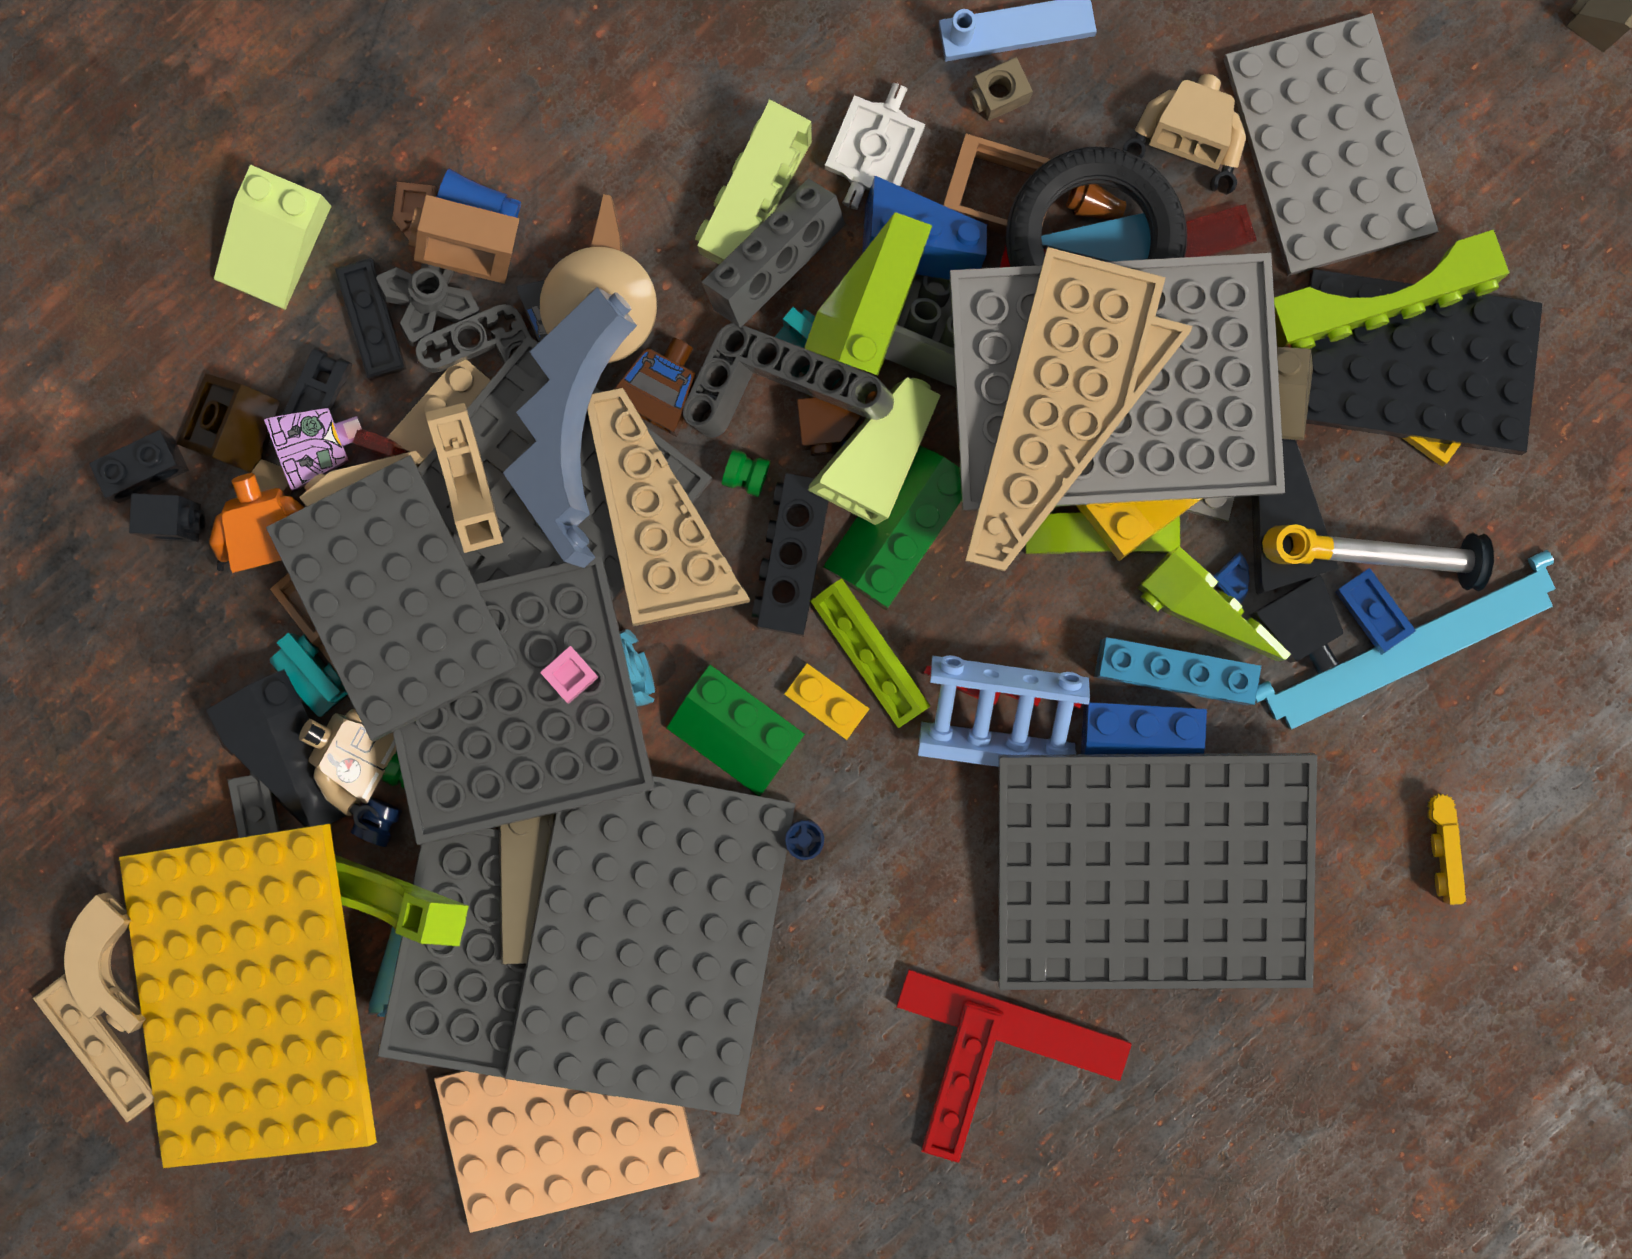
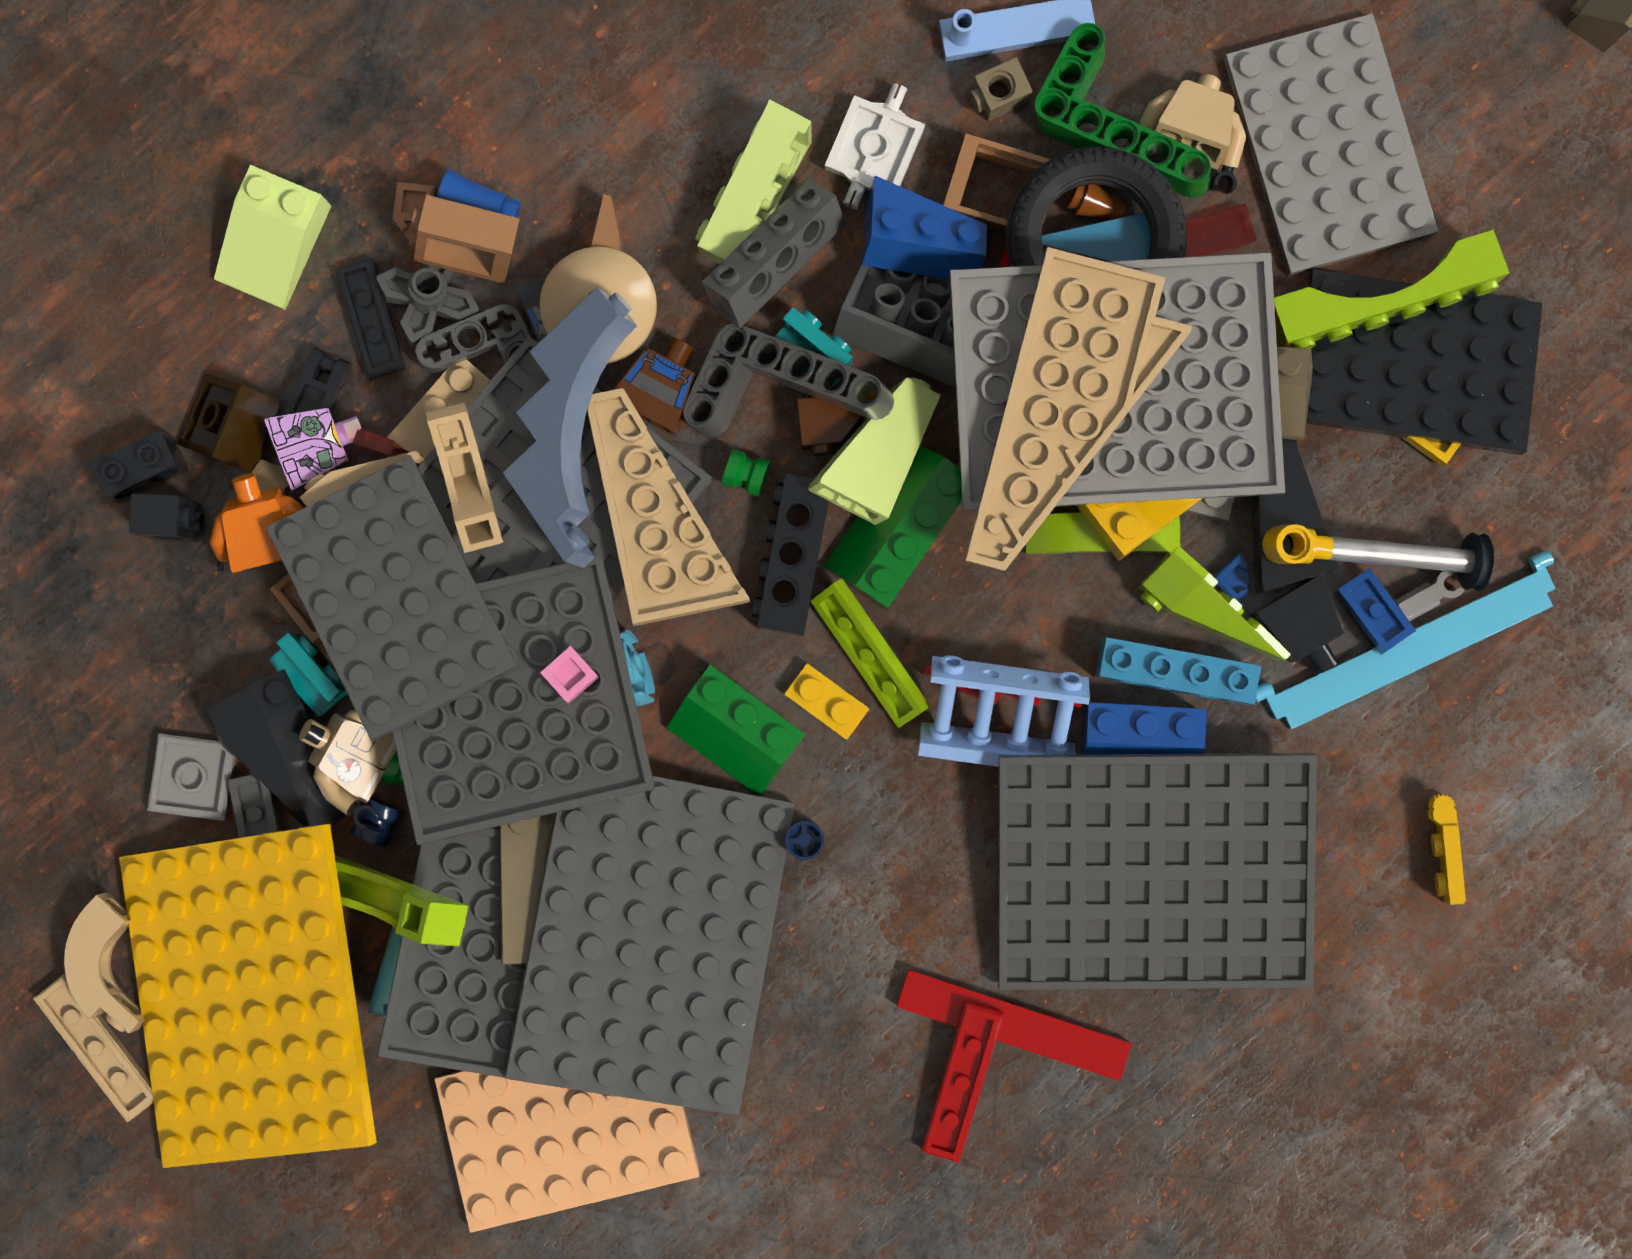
(191, 778): none -> light grey tile
(867, 303): lime wedge -> none
(1109, 126): none -> green beam
(1426, 596): none -> light grey bar

